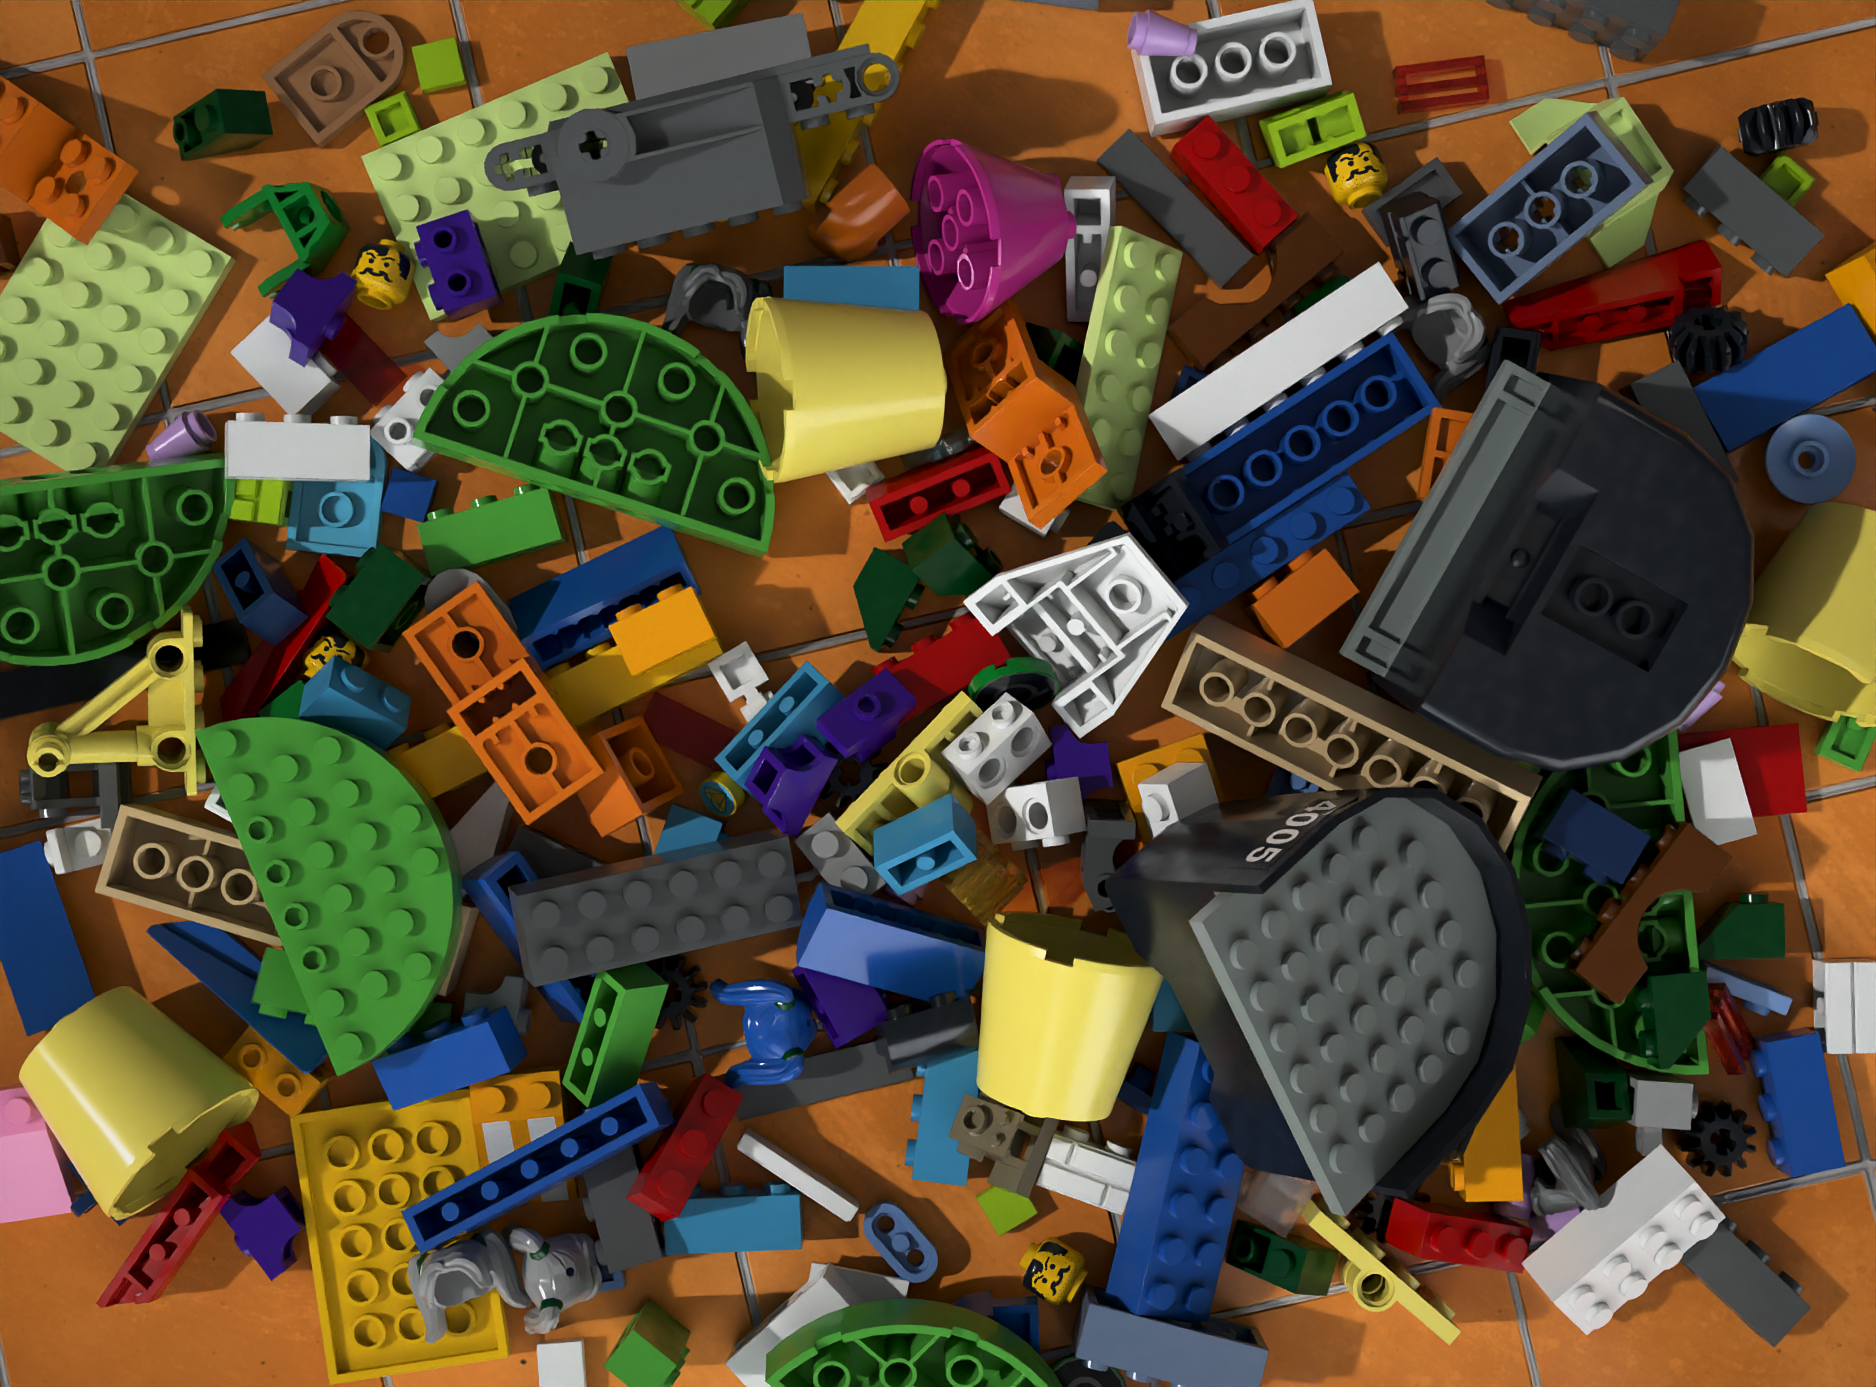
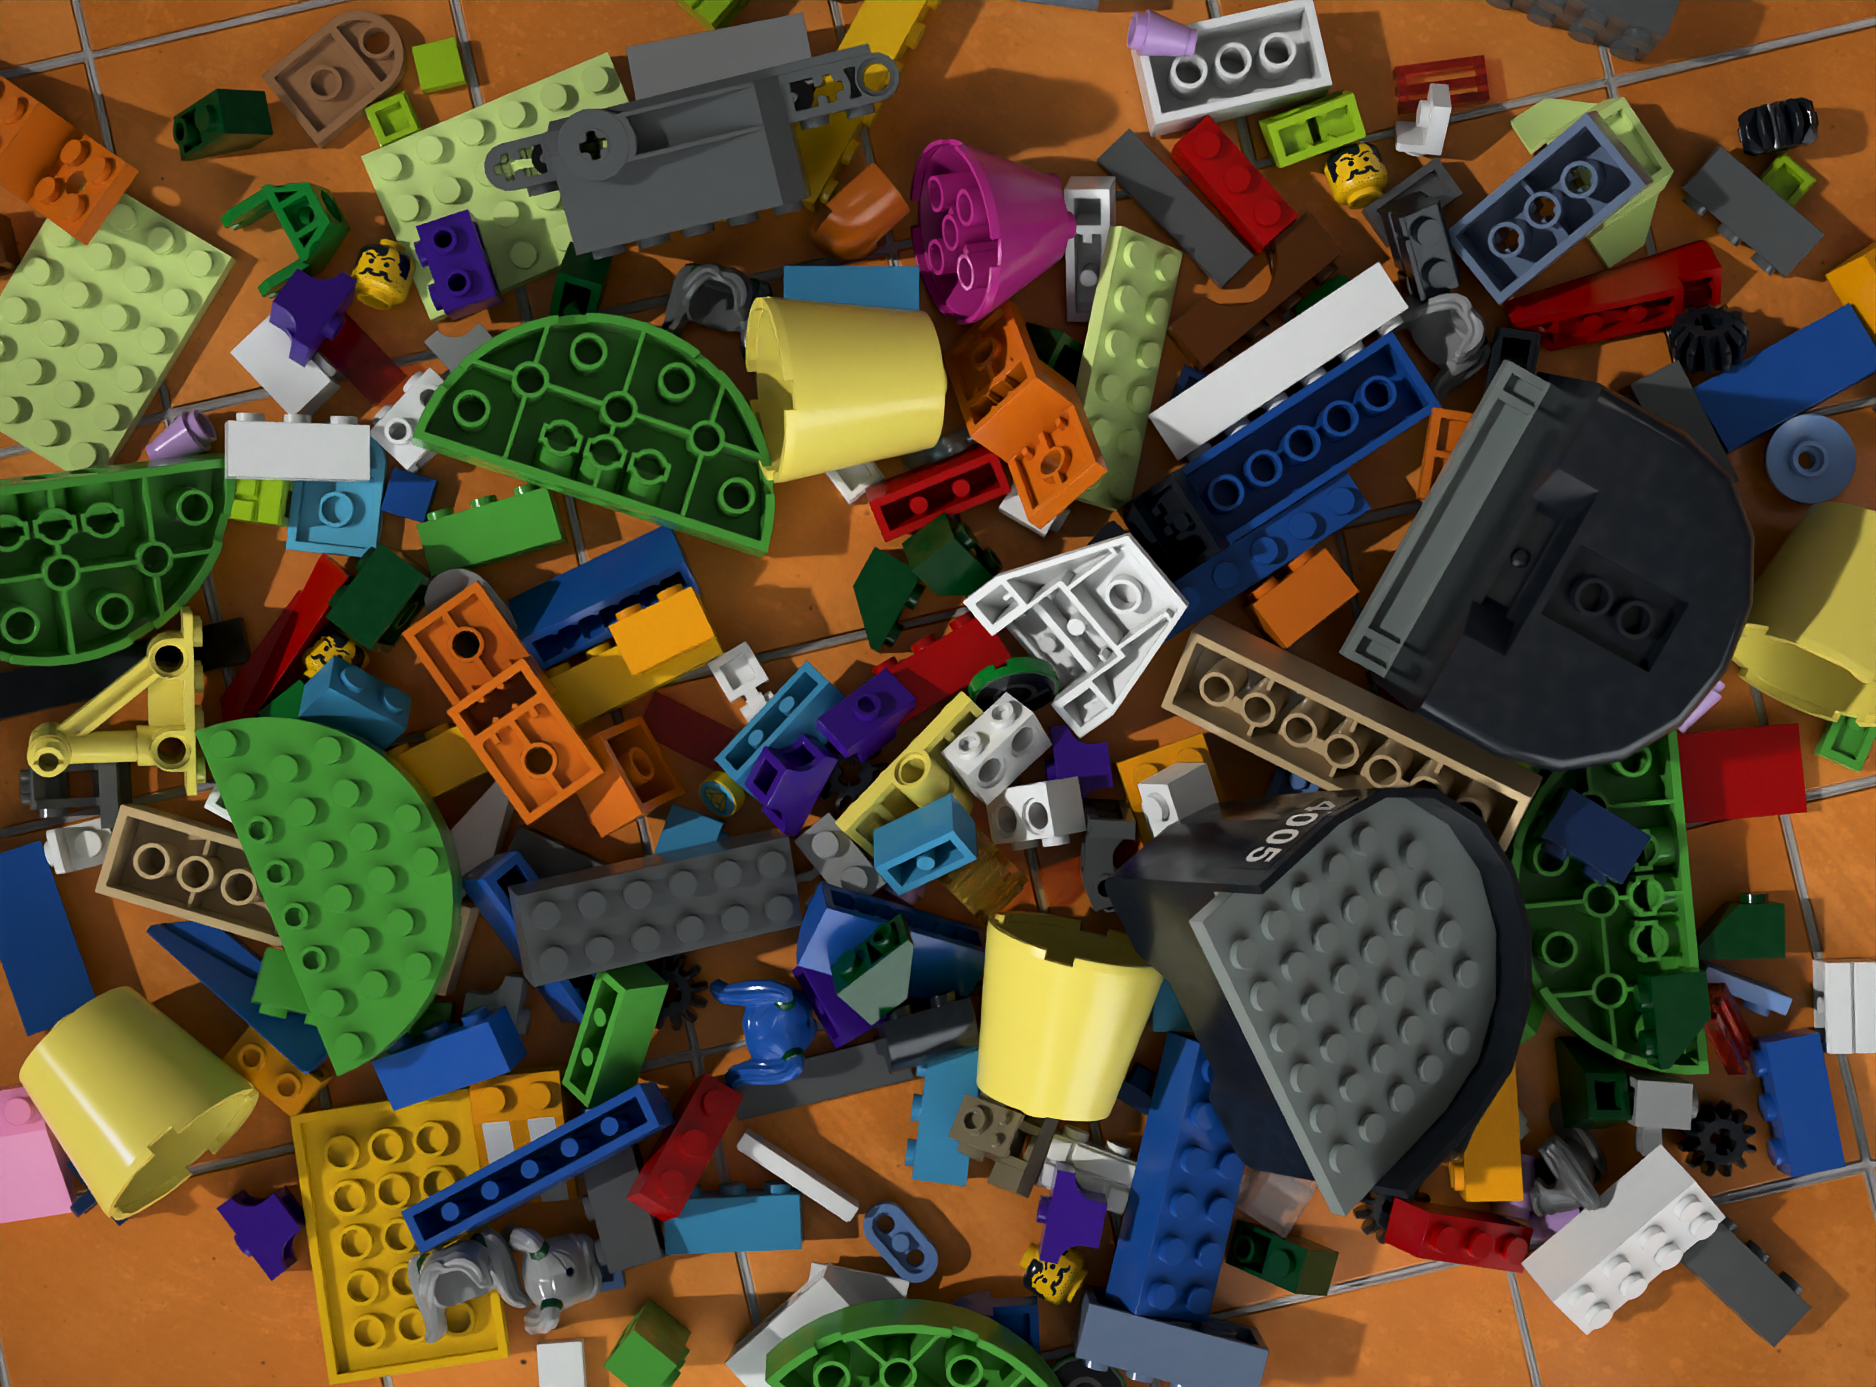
(184, 1219): red wedge -> none
(260, 591): dark blue brick -> none
(877, 971): none -> slope
(1005, 1208): lime tile -> none
(1069, 1215): none -> dark purple brick
(1390, 1280): light yellow plate -> none
(1431, 124): none -> white bracket
(1610, 953): reddish brown arch -> none
(1716, 792): white piece -> none

